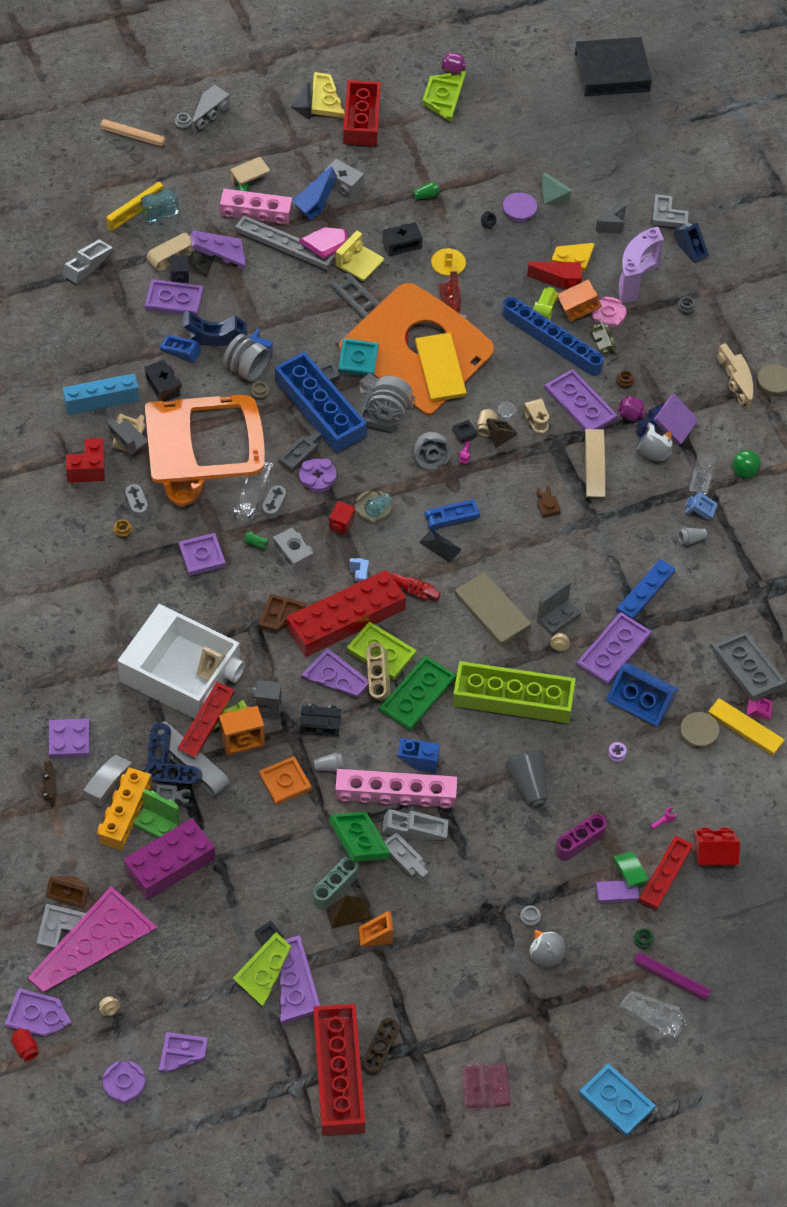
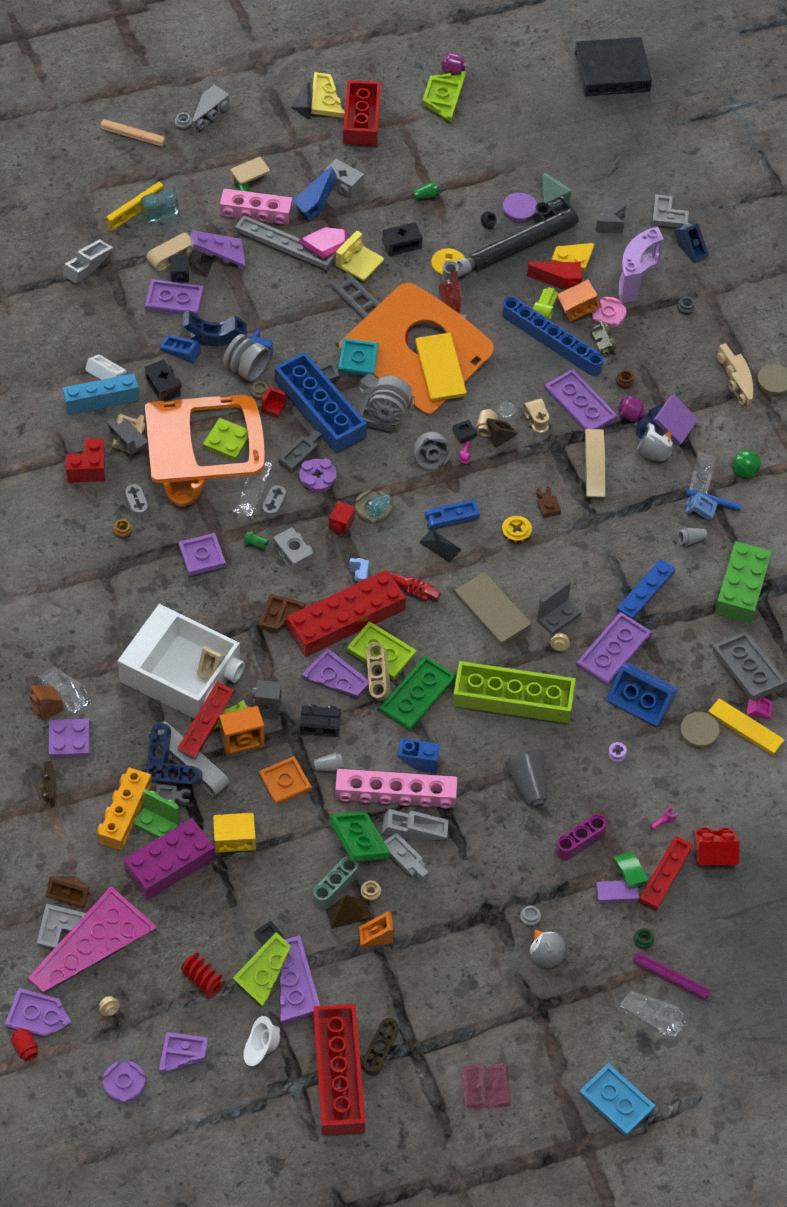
(45, 701): none -> dark orange slope
(69, 690): none -> clear slope
(103, 368): none -> white slope
(106, 780): light grey slope -> none
(202, 976): none -> red piece
(226, 439): none -> lime plate
(234, 832): none -> yellow bracket
(262, 1040): none -> white piece
(273, 402): none -> red panel
(370, 885): none -> tan plate
(513, 523): none -> yellow gear
(549, 220): none -> black piece
(722, 502): none -> blue bar
(743, 582): none -> bright green brick

